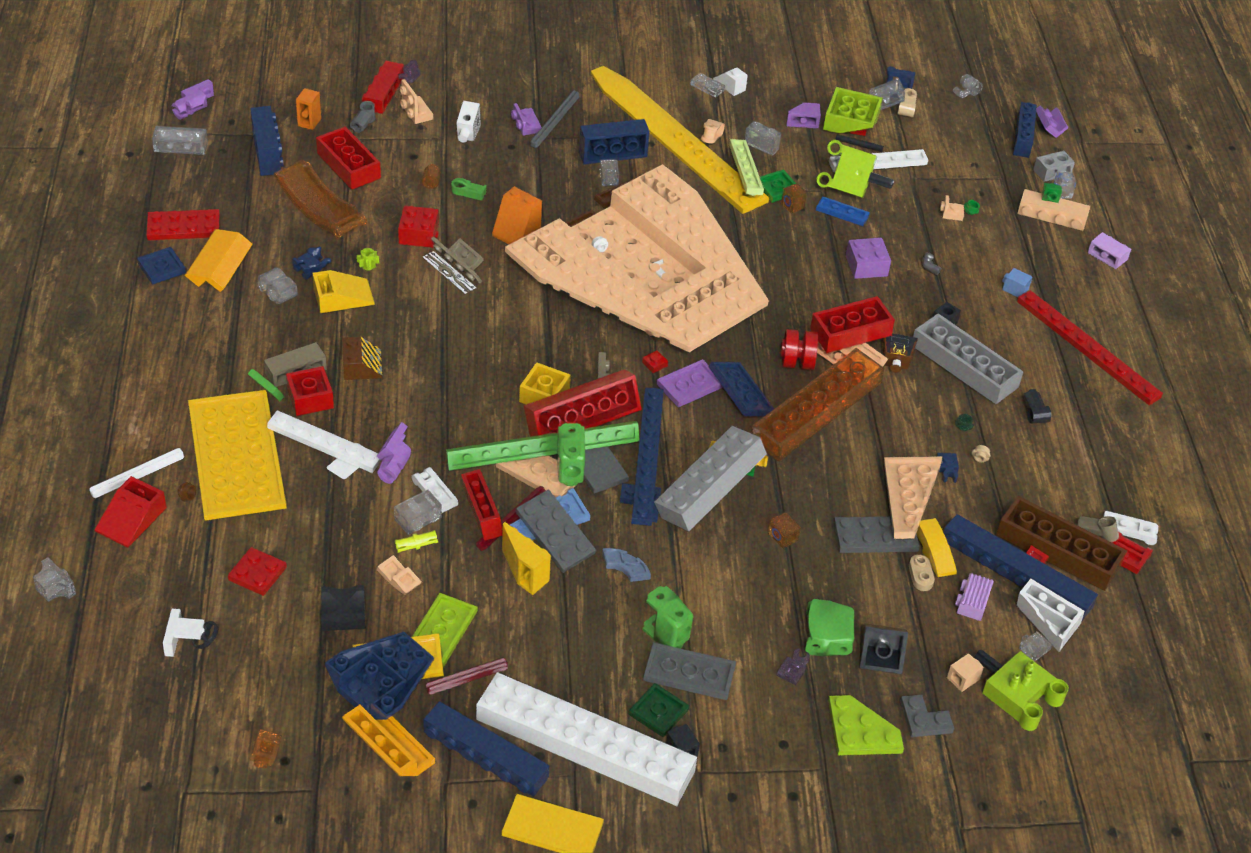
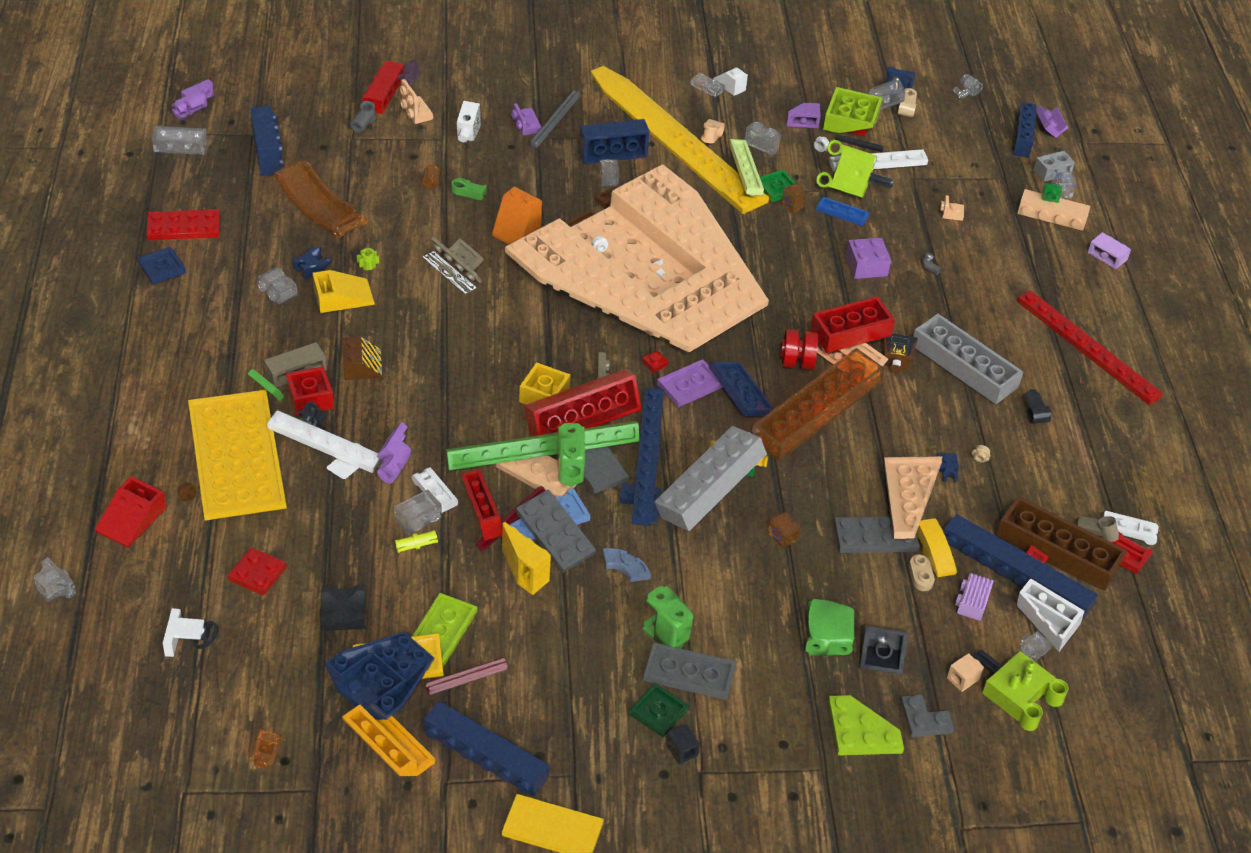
(137, 472): white axle -> none
(219, 259): light orange slope -> none
(308, 109): orange brick -> none
(312, 415): none -> black hinge
(348, 158): red brick -> none
(399, 577): light nougat slope -> none
(418, 226): red brick -> none
(586, 738): white brick -> none
(793, 668): clear purple plate -> none
(821, 144): none -> white plate
(949, 312): black brick -> none
(964, 422): clear green plate -> none
(971, 207): green plate -> none
(1016, 282): medium blue brick -> none

